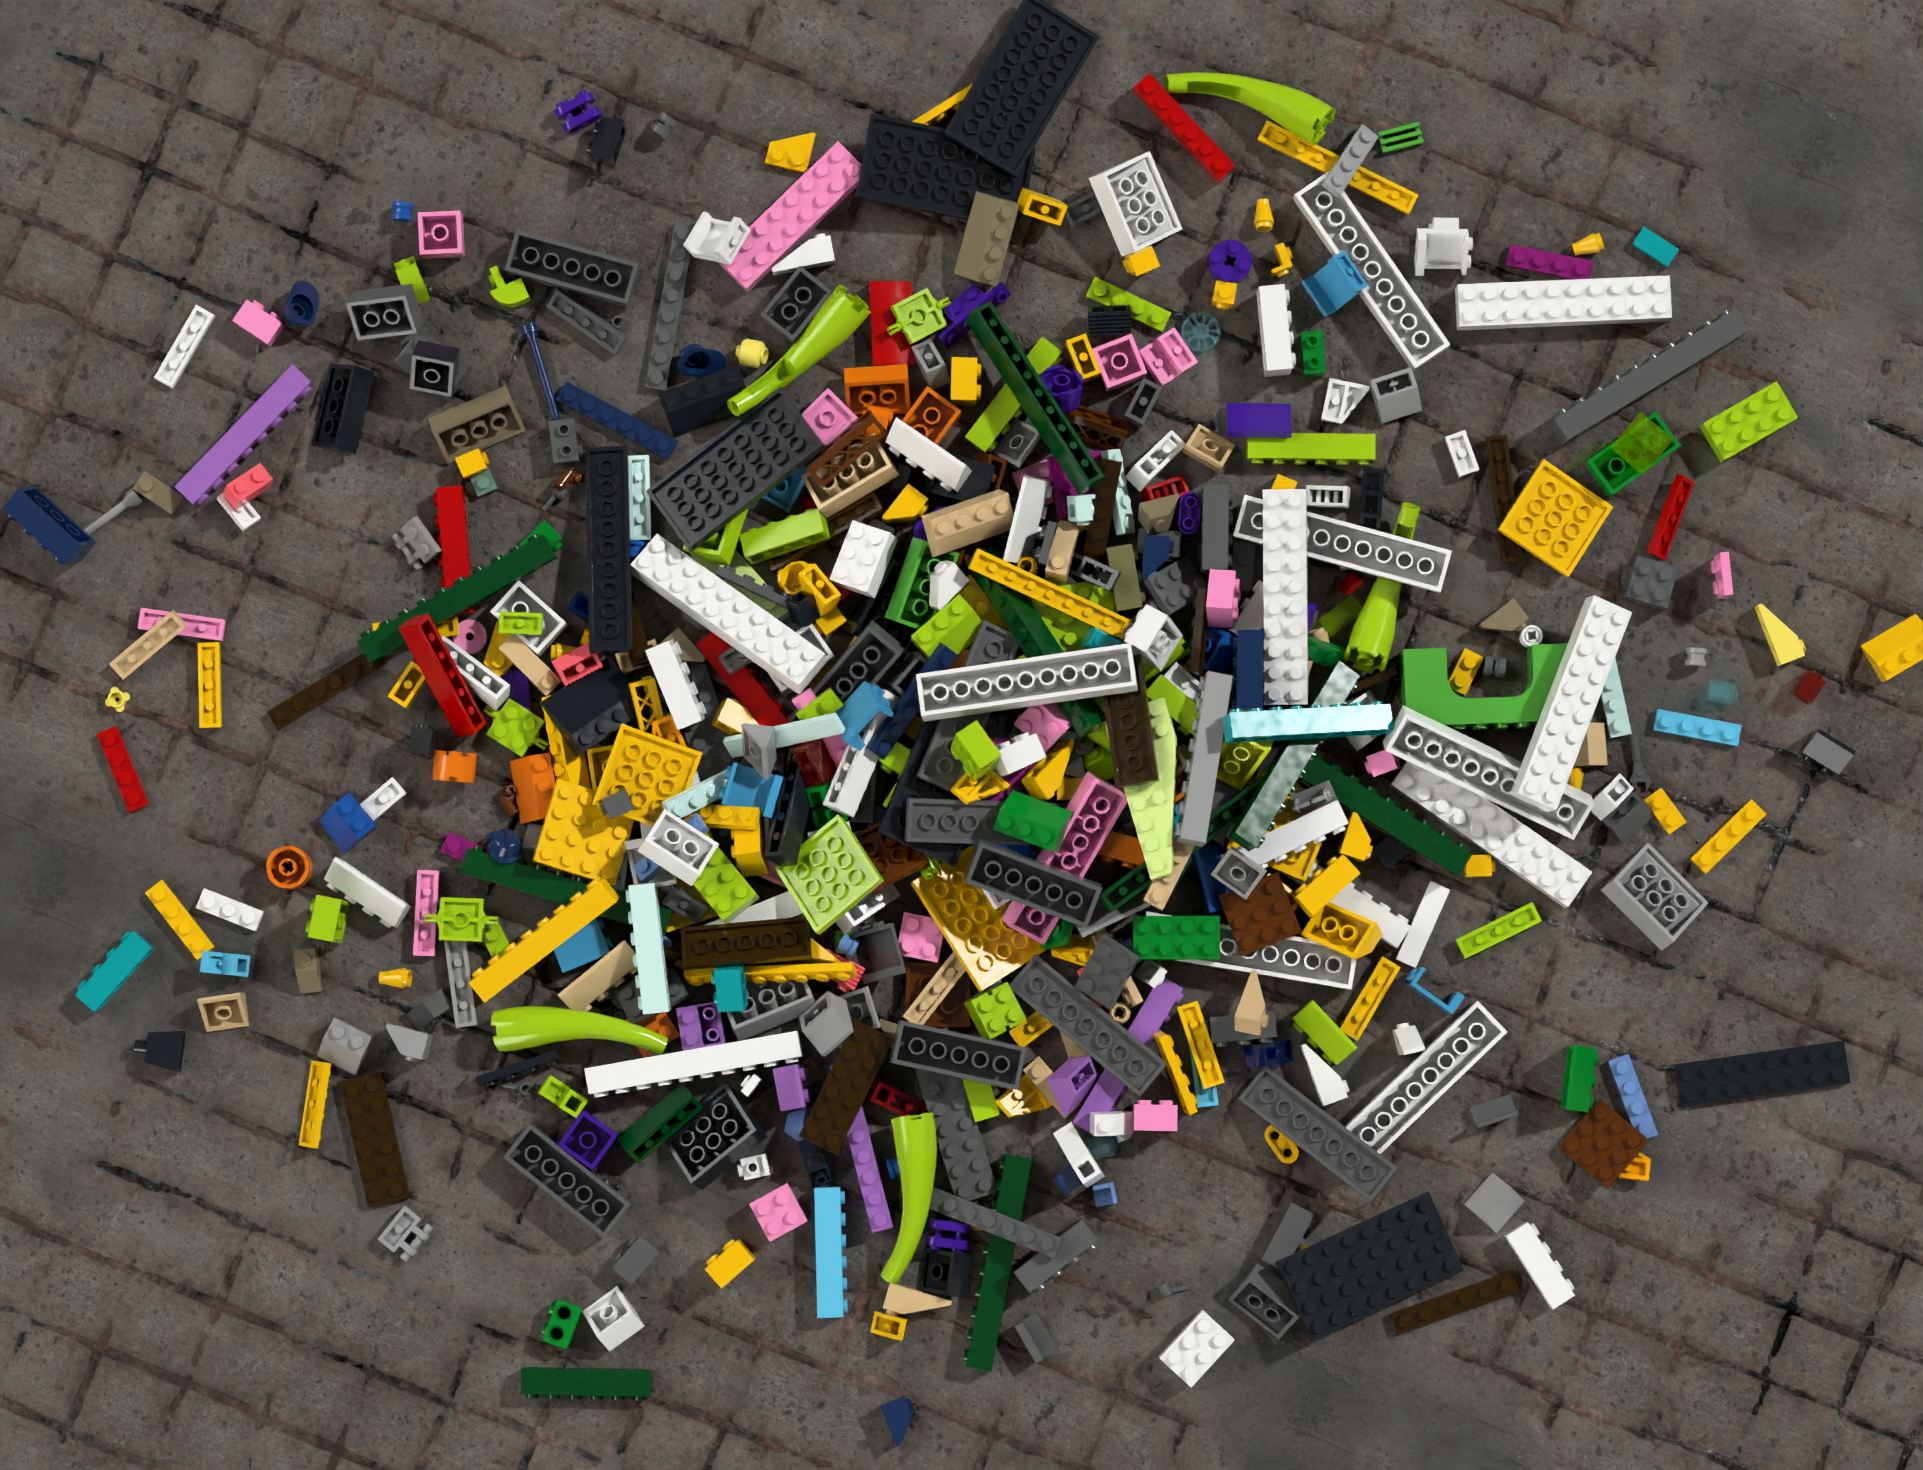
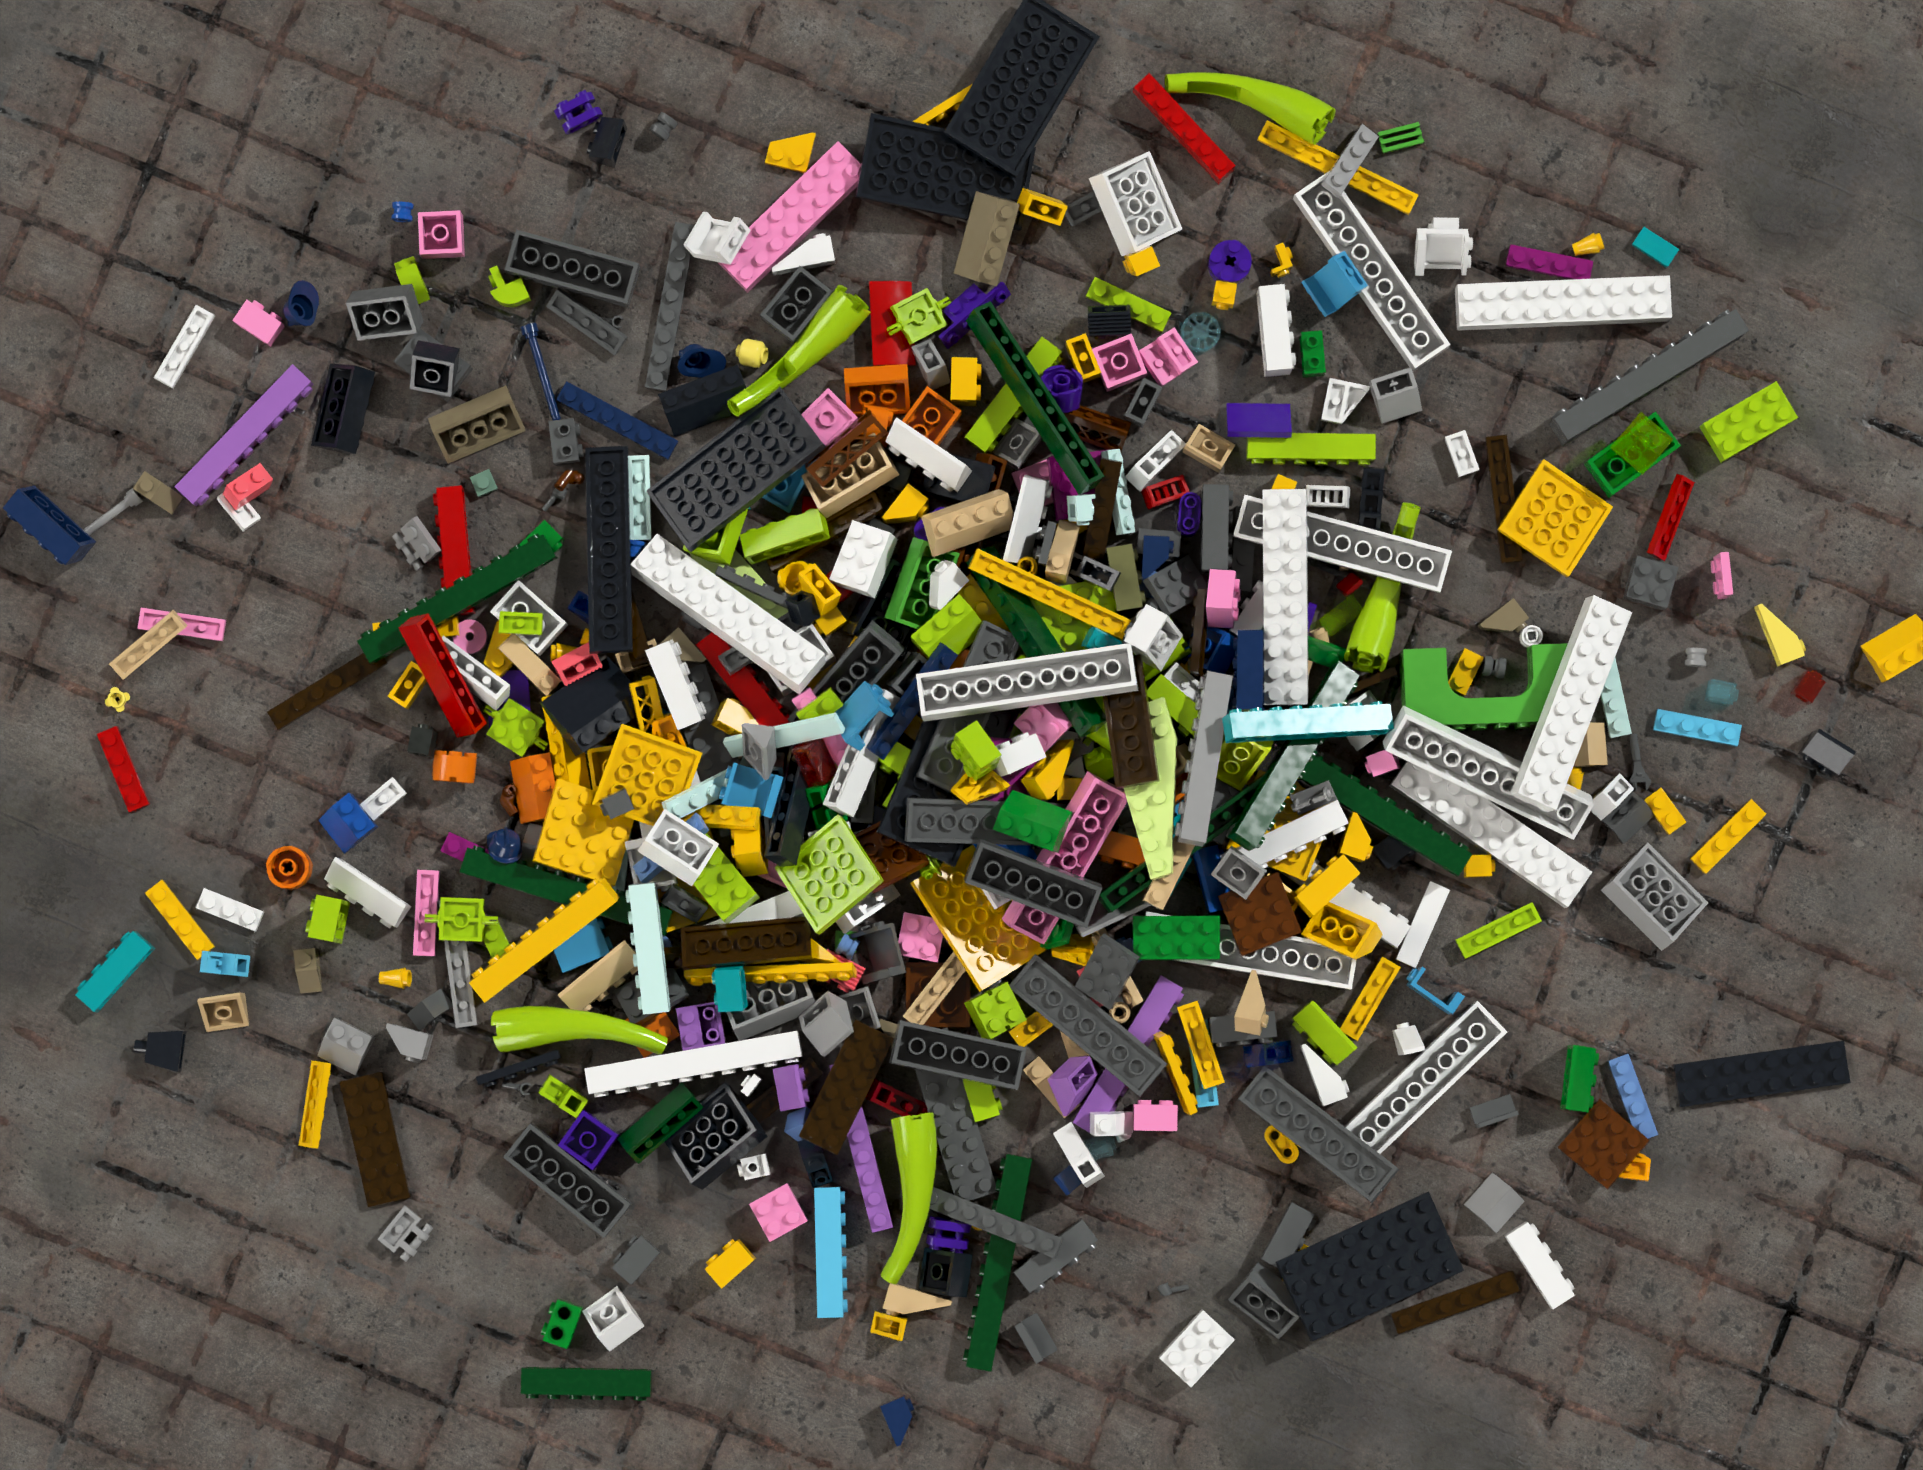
(209, 685): yellow plate -> none
(472, 463): yellow brick -> none
(893, 1168): blue wheel -> none
(1024, 1100): yellow wing -> none
(1104, 1194): medium blue panel -> none
(1151, 973): white plate -> none
(1158, 513): dark tan slope -> none
(1263, 216): yellow cone -> none

